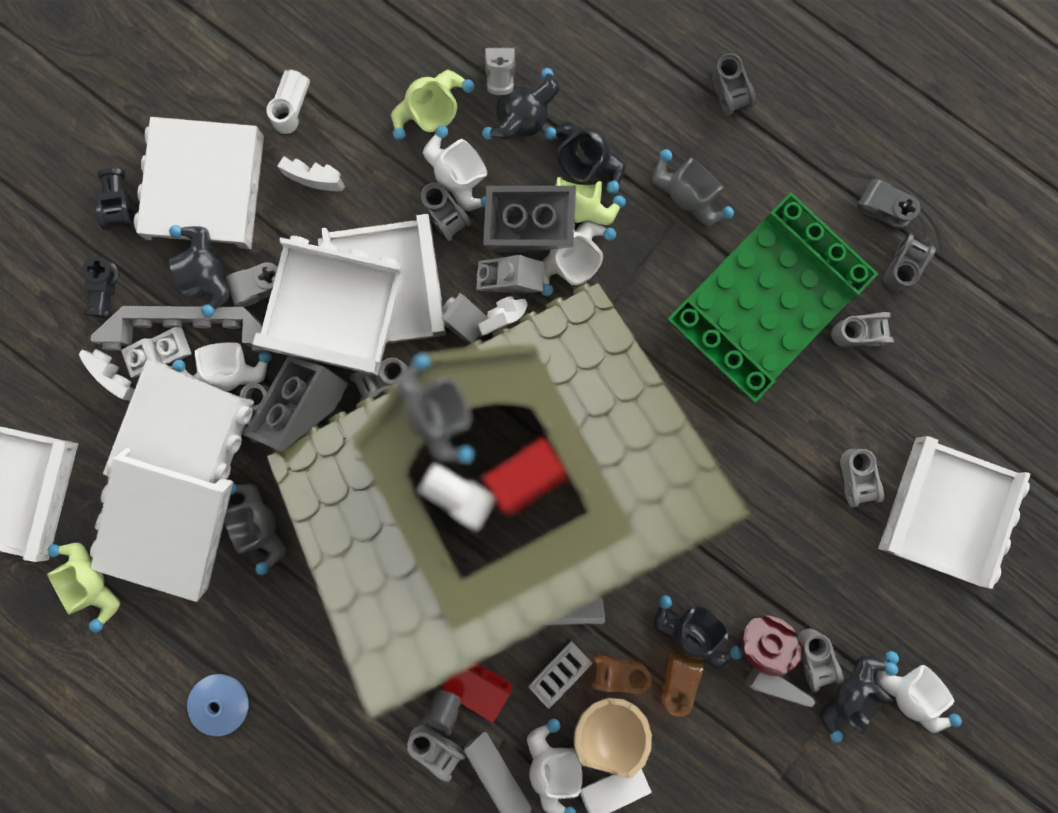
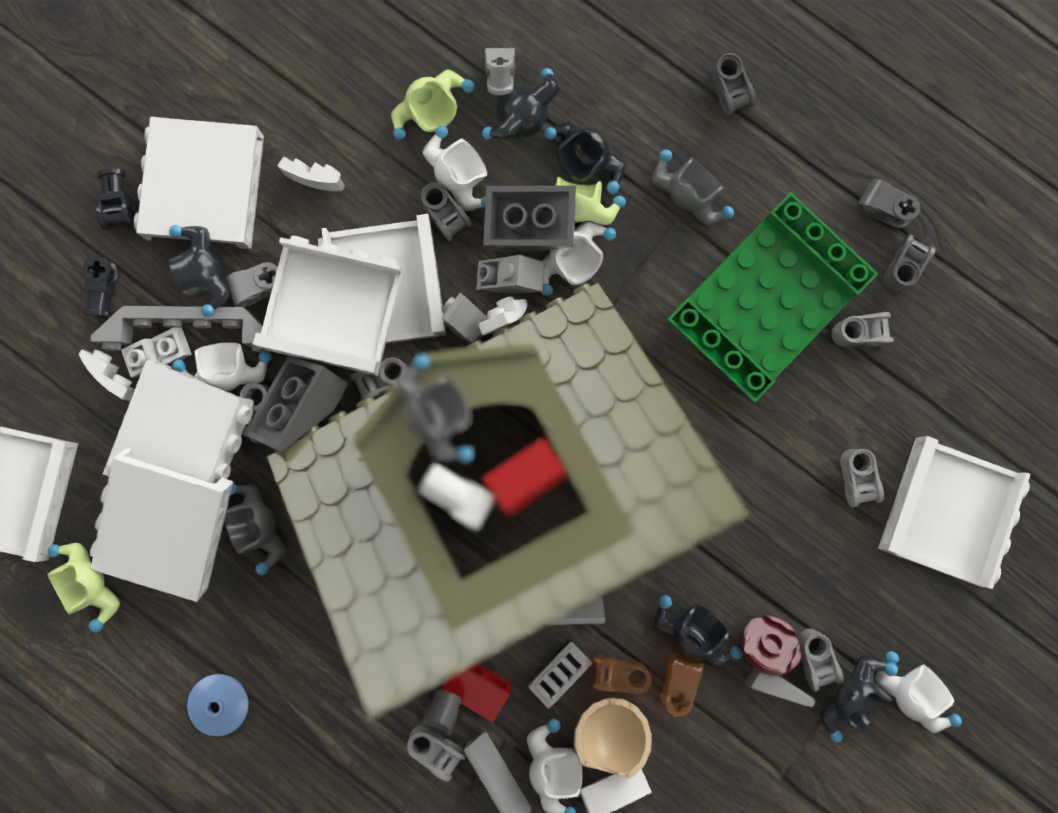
(289, 100): white piece -> none

